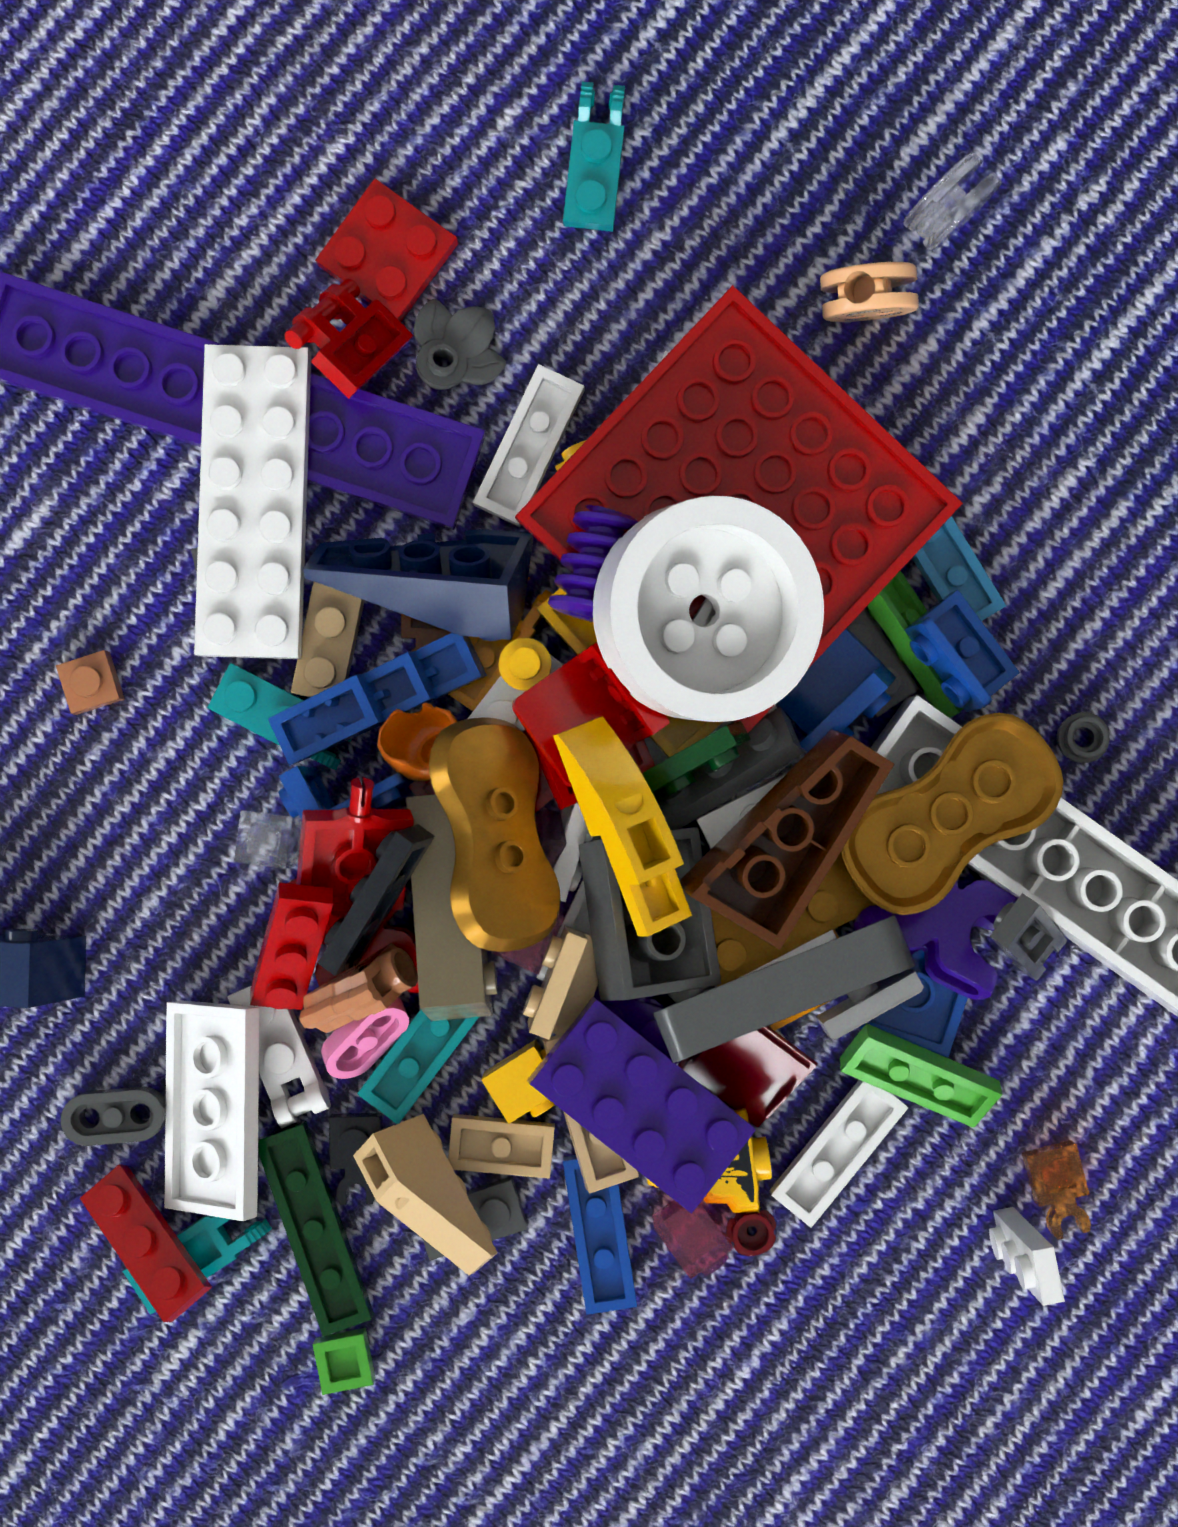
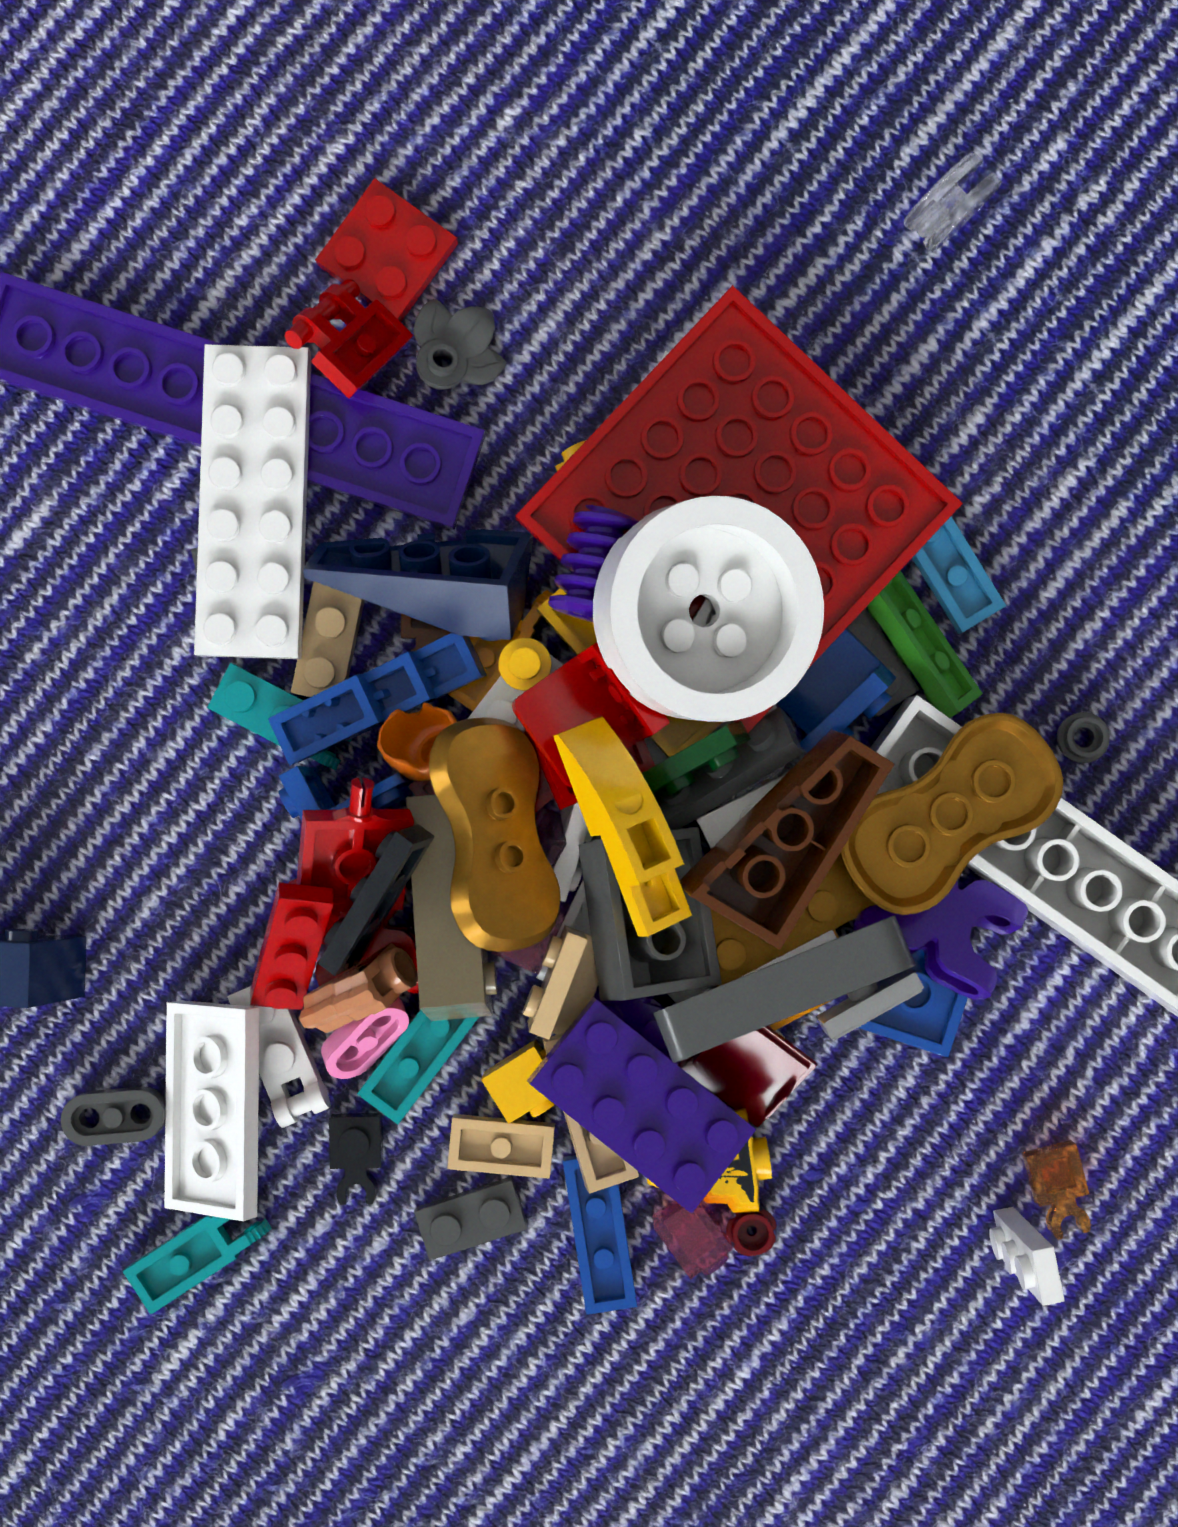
(90, 682): nougat plate -> none
(145, 1243): red plate -> none
(268, 839): clear brick -> none
(314, 1228): dark green plate -> none
(344, 1361): bright green plate -> none
(421, 1189): tan slope -> none
(529, 444): white plate -> none
(594, 164): teal hinge -> none
(837, 1151): white plate -> none
(867, 291): light nougat head -> none
(920, 1075): bright green plate -> none
(961, 652): blue bracket -> none
(1027, 935): dark grey plate -> none

